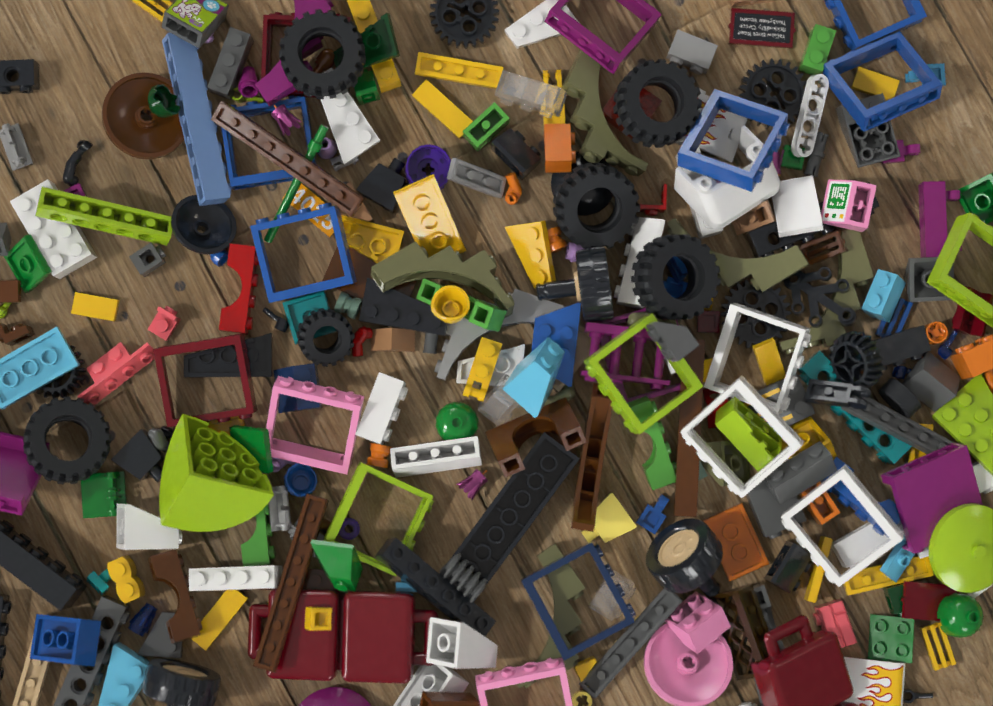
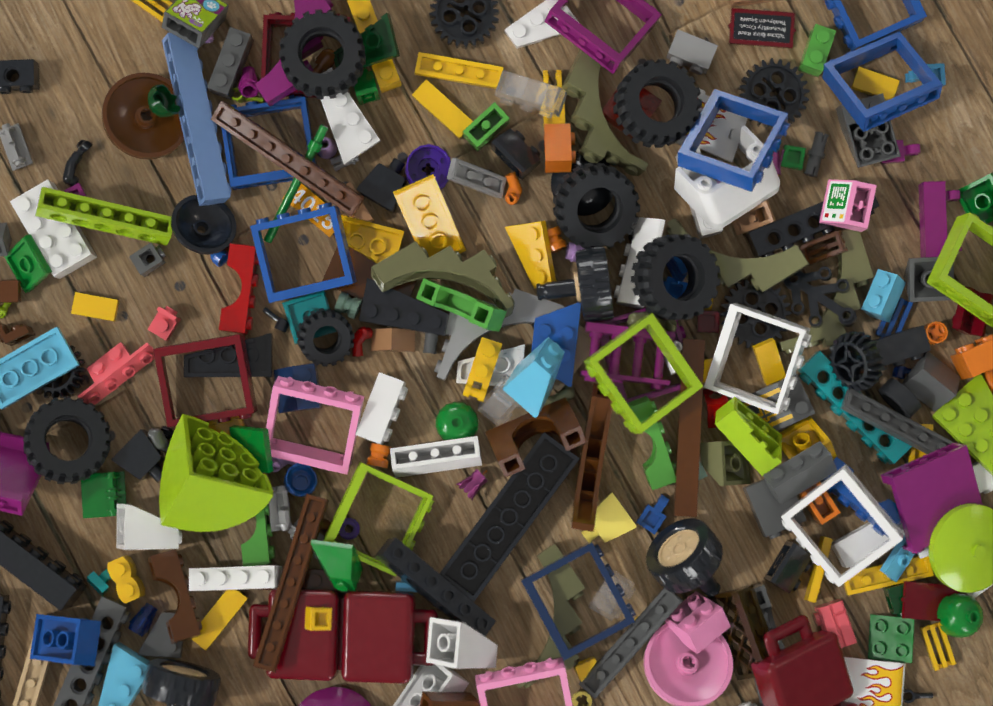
(285, 119): flat silver piece -> none
(450, 304): yellow helmet -> none
(464, 577): dark grey piece -> none
(653, 210): red bracket -> none
(674, 339): dark grey slope -> none
(719, 468): white window -> none
(739, 542): orange tile -> none
(797, 207): white tile -> none
(812, 116): white beam -> none
(836, 394): black hinge -> none
(944, 350): clear blue hand -> none

